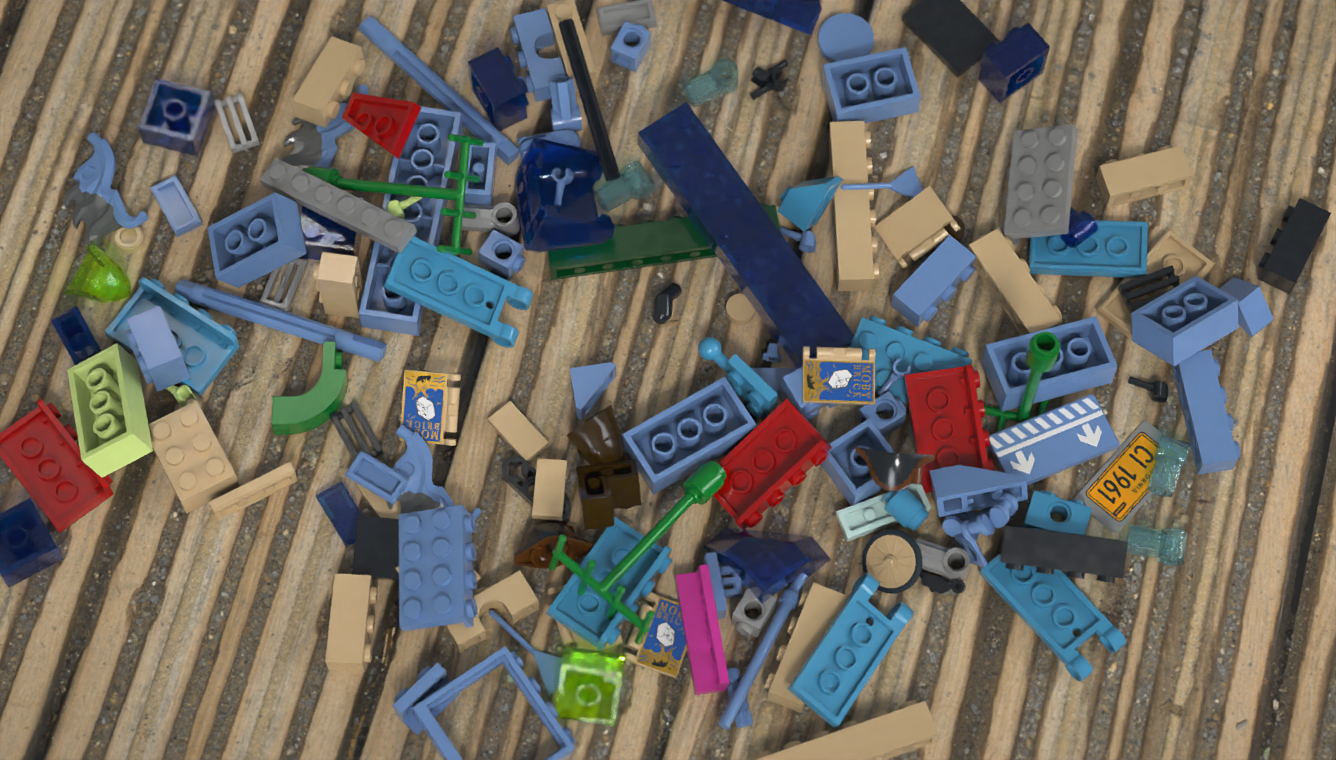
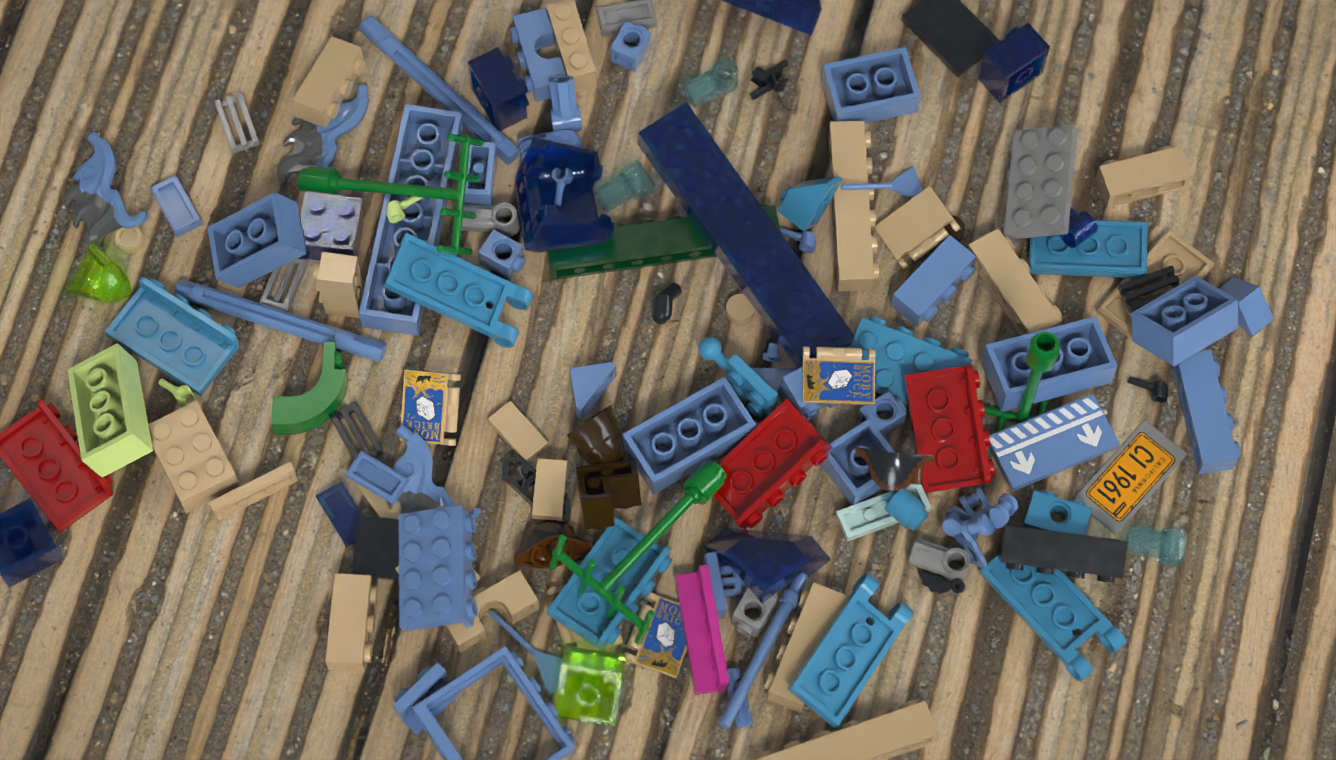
(75, 335): clear blue slope -> none
(156, 349): medium blue brick -> none
(176, 117): clear blue brick -> none
(338, 205): light grey plate -> none
(382, 120): red wing -> none
(589, 100): black axle -> none
(845, 37): medium blue tile -> none
(892, 560): tan wheel -> none
(894, 377): medium blue hand -> none
(971, 488): medium blue slope -> none
(1170, 459): clear light blue piece -> none
(1292, 245): black brick -> none

